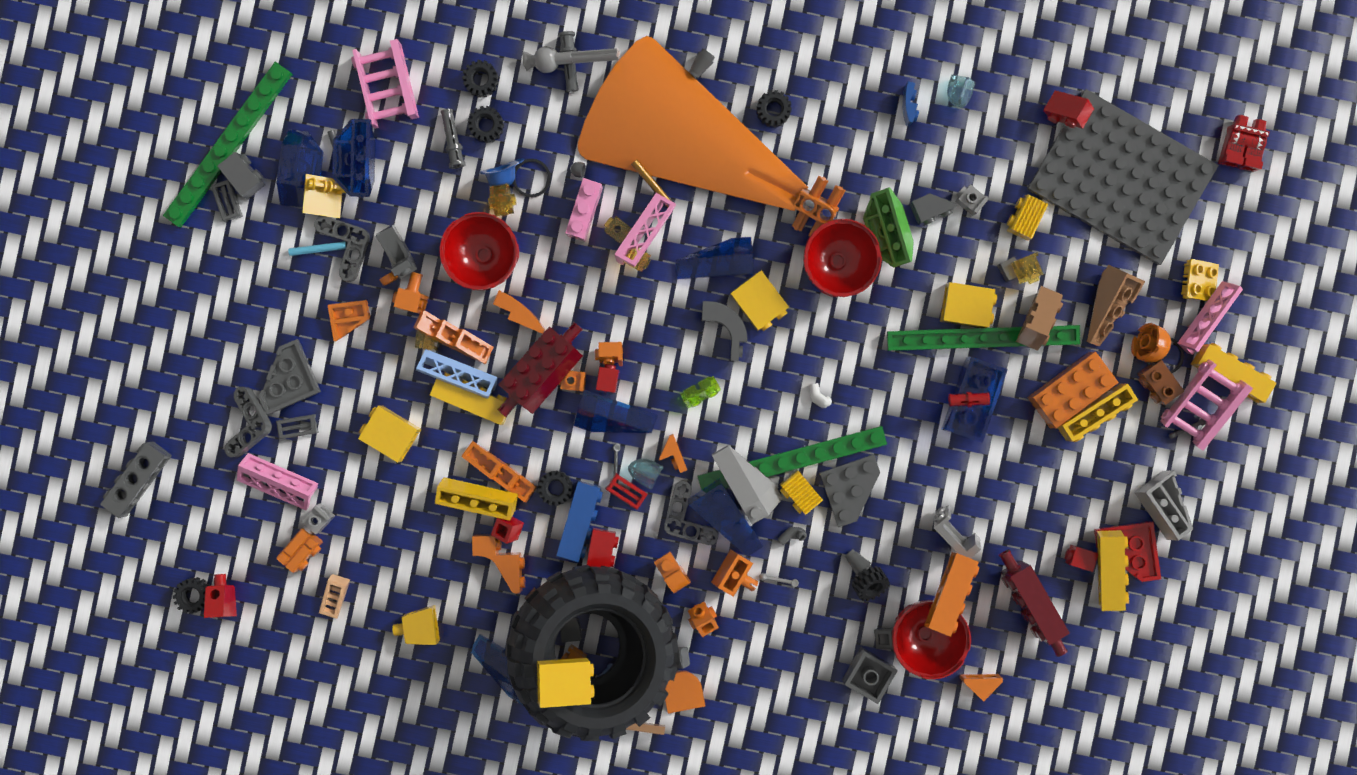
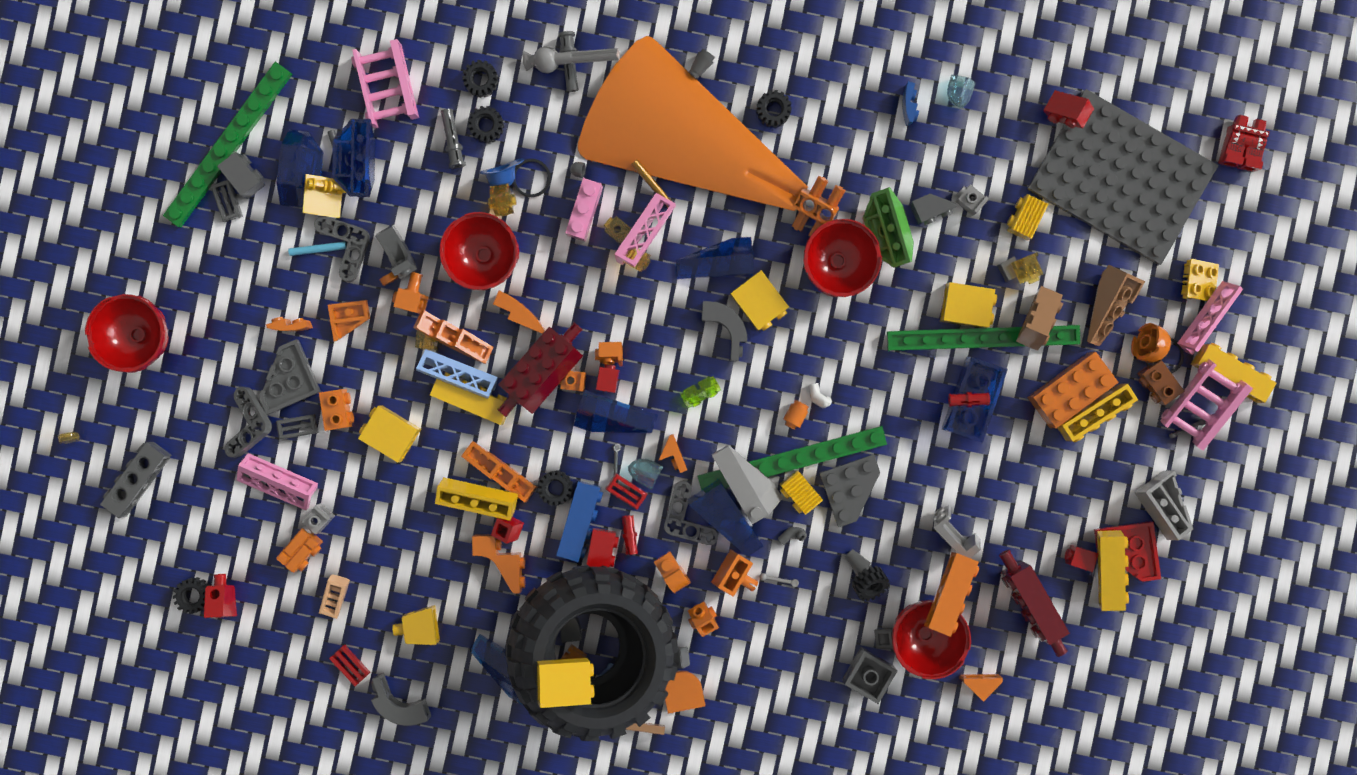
(68, 437): none -> clear yellow tile
(126, 333): none -> red rock
(285, 324): none -> orange slope
(336, 409): none -> orange brick
(344, 670): none -> red tile
(395, 710): none -> dark grey arch
(629, 534): none -> red pin
(796, 414): none -> orange brick

